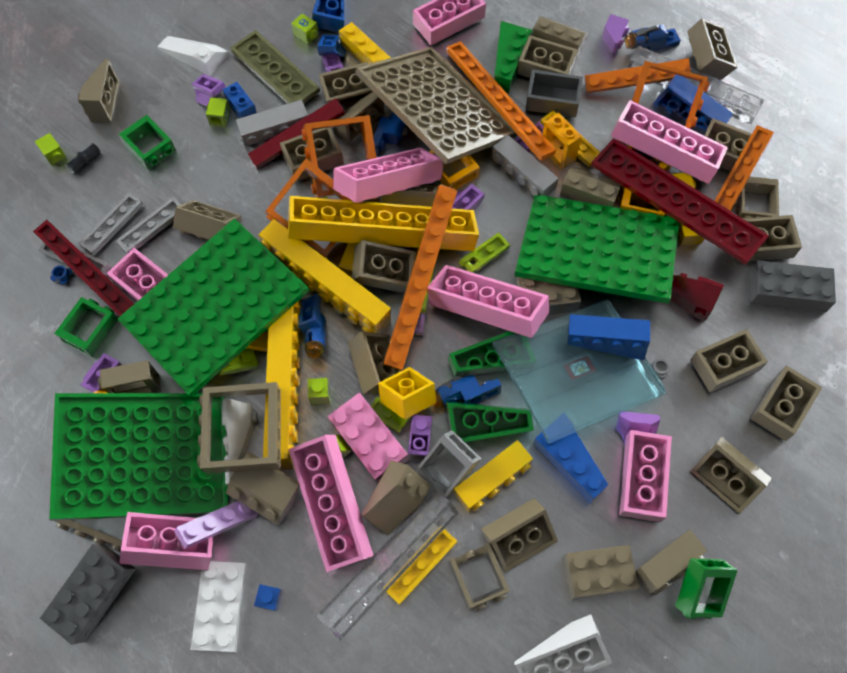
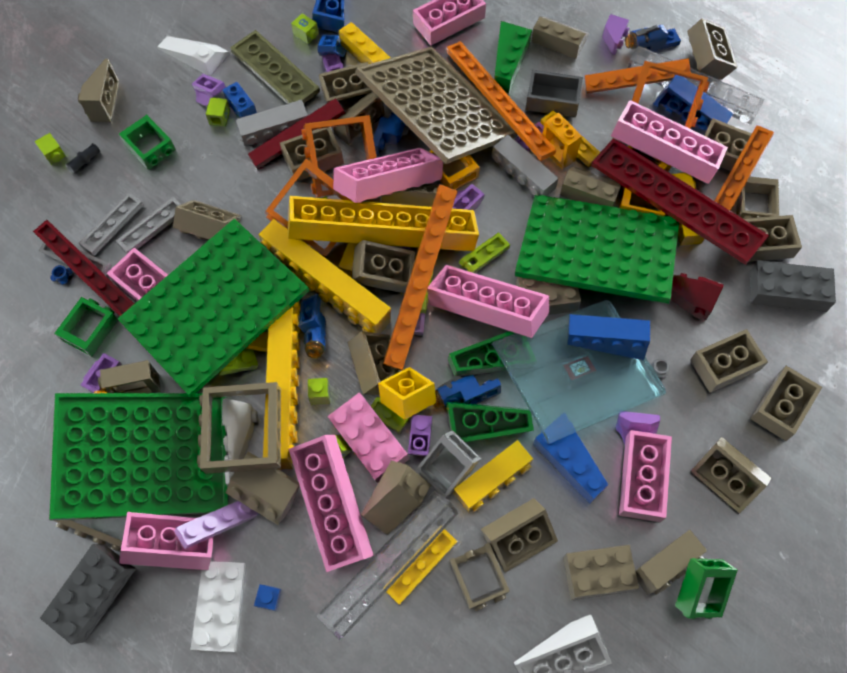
(546, 56): dark tan brick -> none

